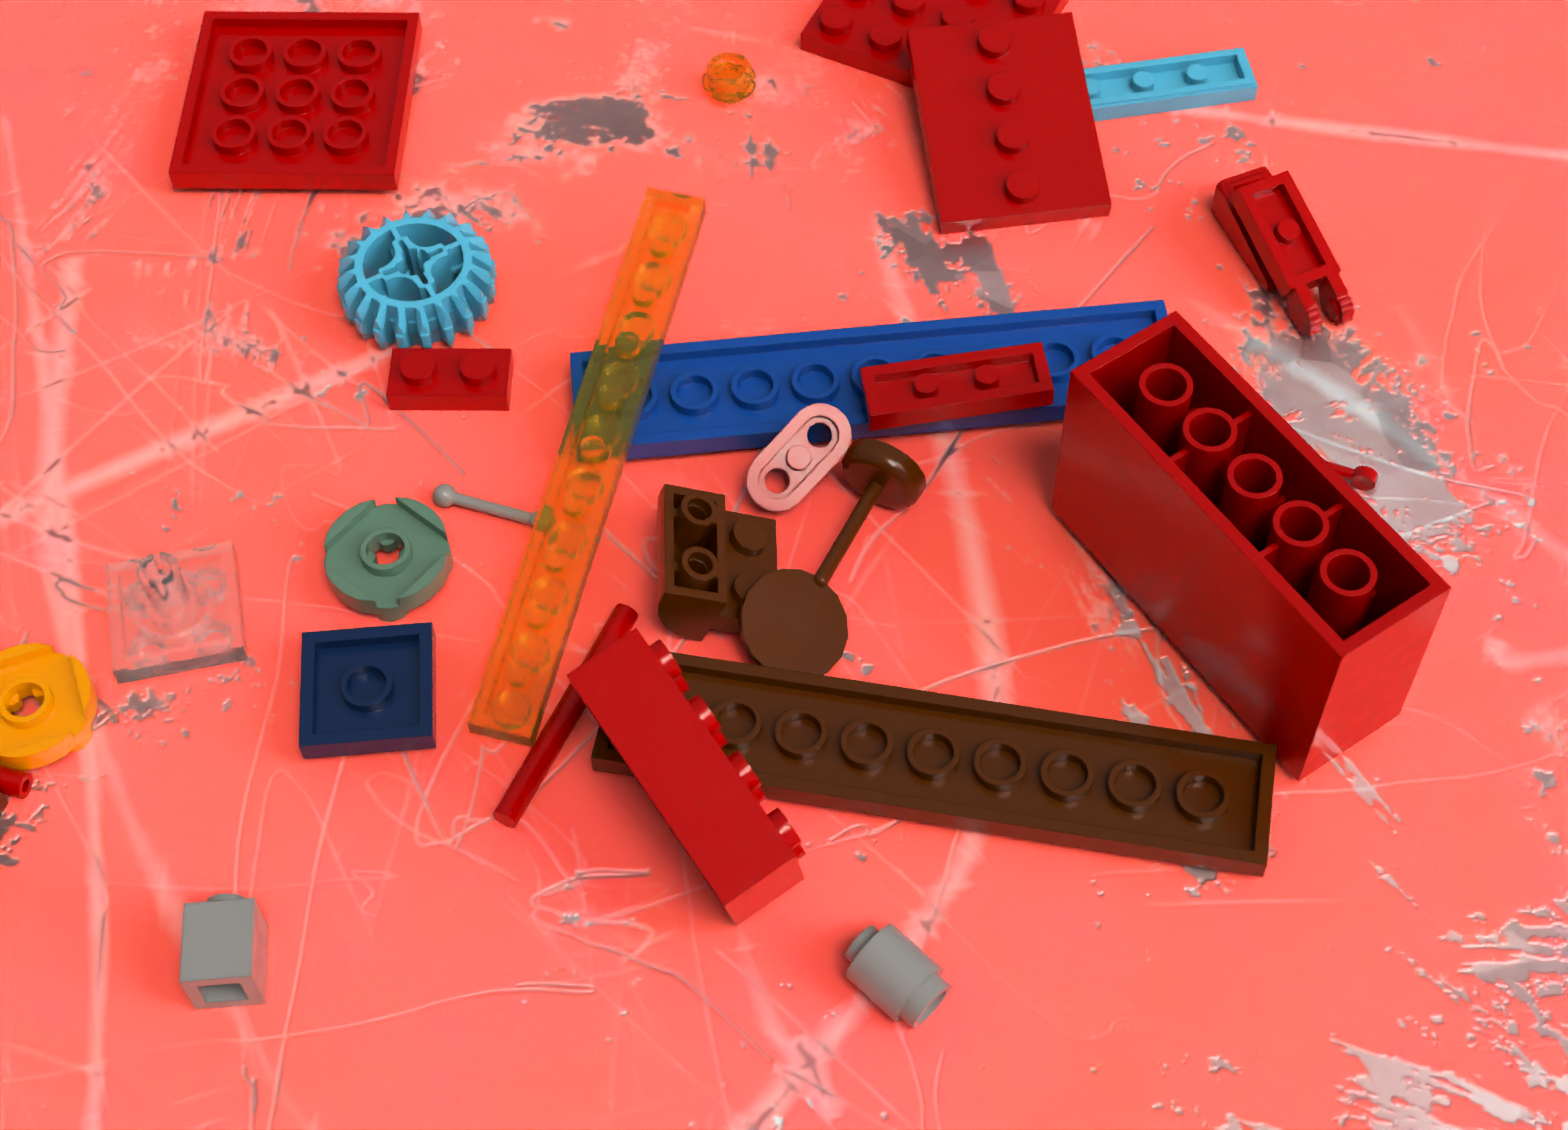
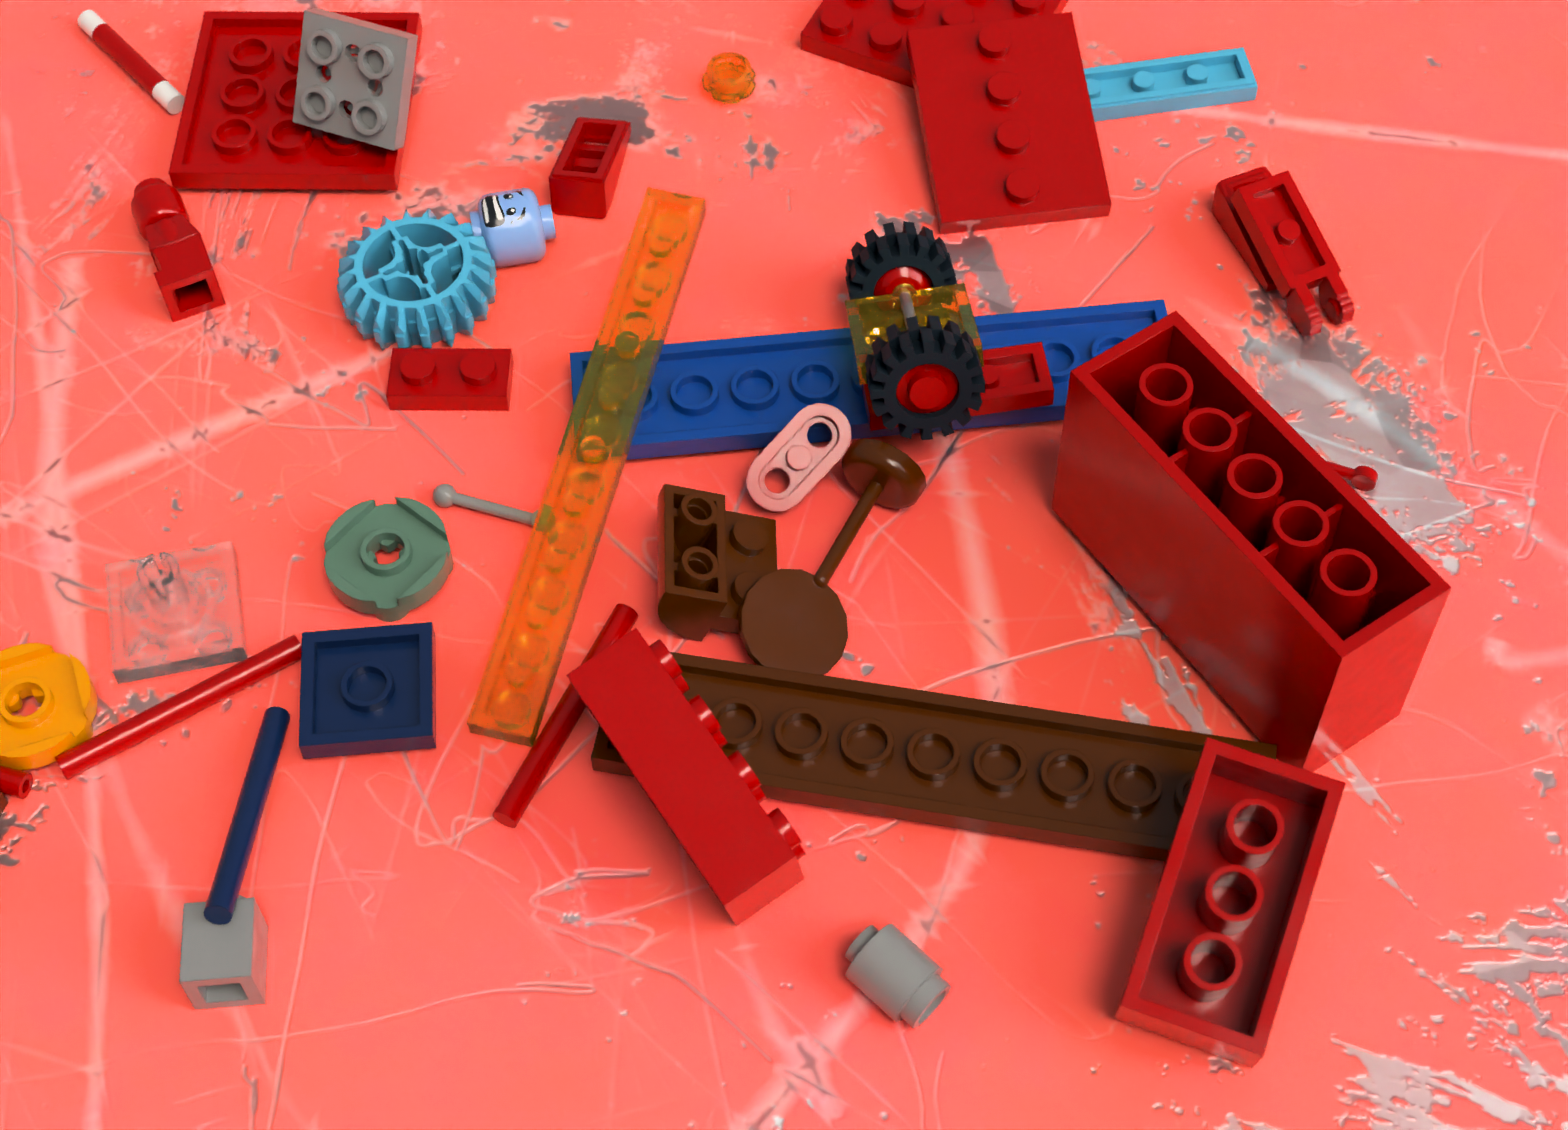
(131, 61): none -> red bar
(177, 250): none -> red piece
(179, 707): none -> red bar
(247, 817): none -> dark blue bar
(372, 80): none -> light grey plate
(513, 226): none -> light blue head
(588, 173): none -> red slope
(913, 332): none -> plate
(1230, 903): none -> red brick

